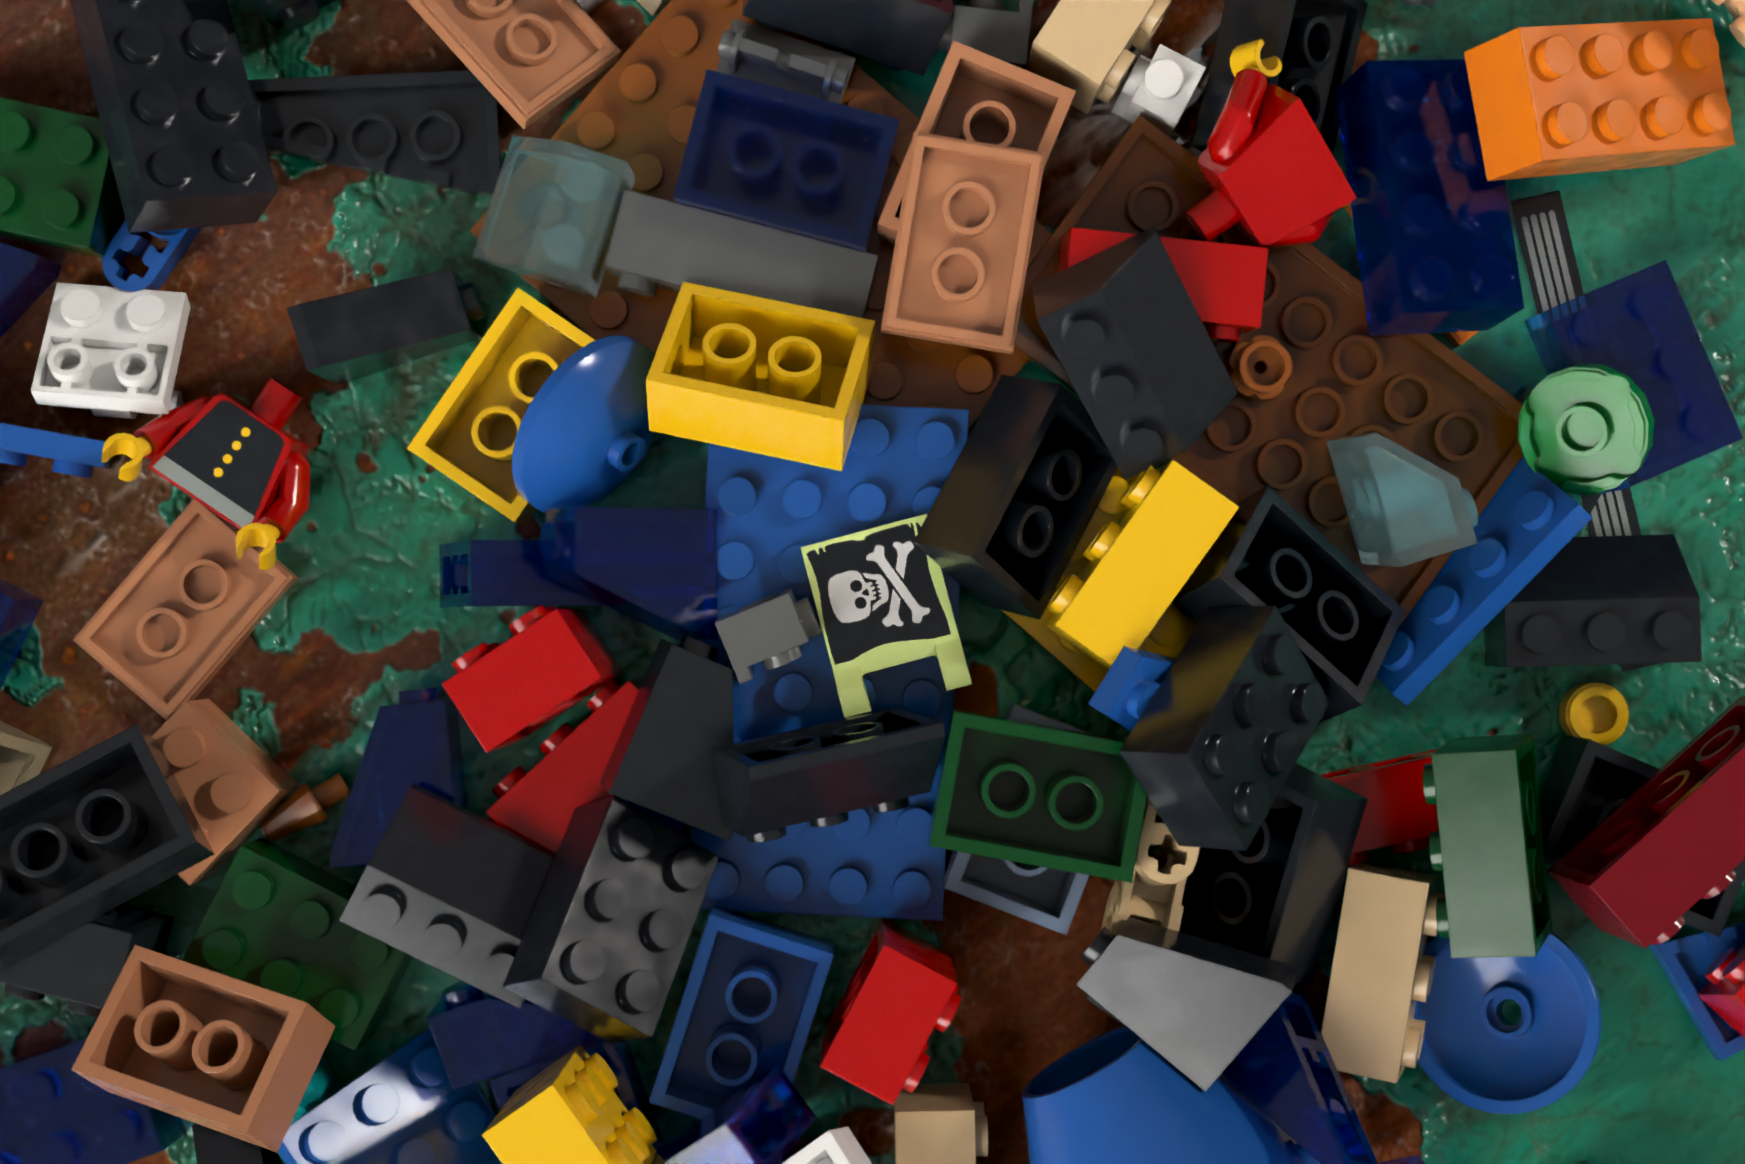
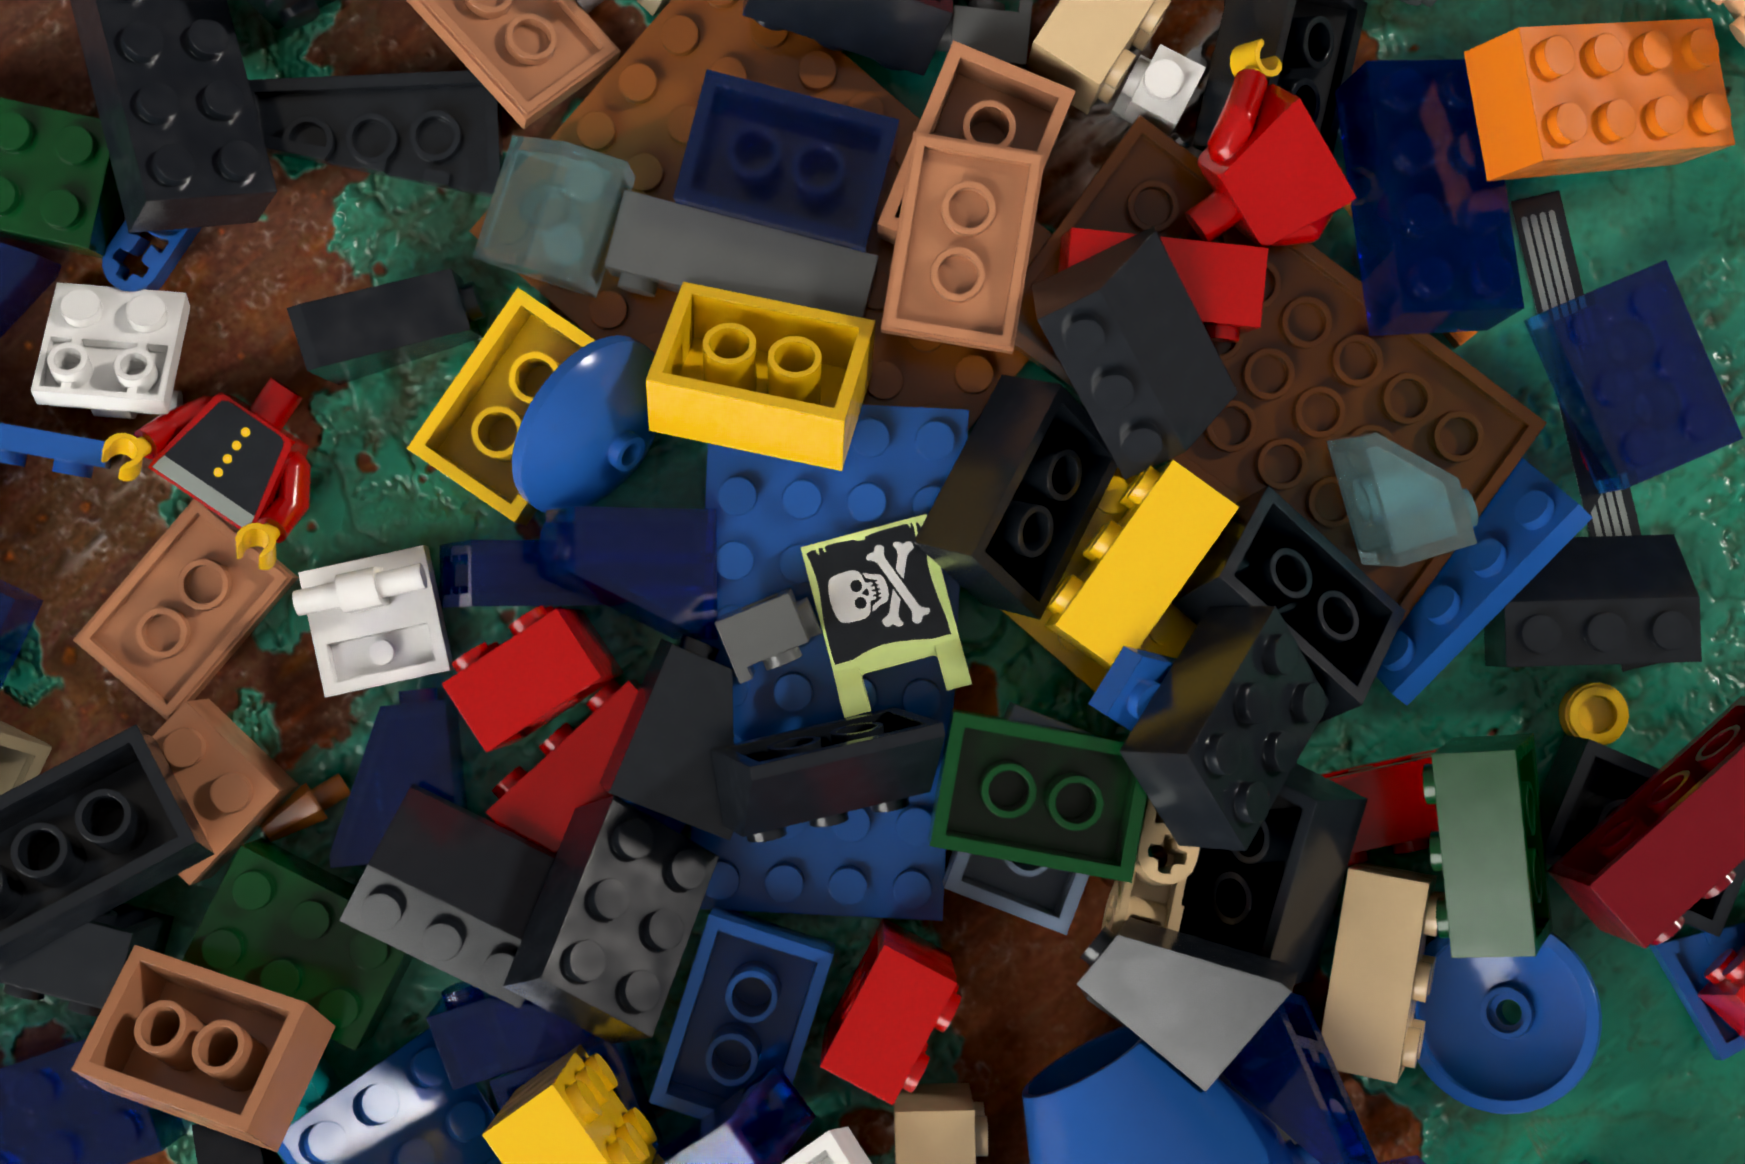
(375, 620): none -> white plate
(784, 62): dark grey hinge -> none
(1277, 363): dark orange plate -> none
(1586, 428): tile -> none

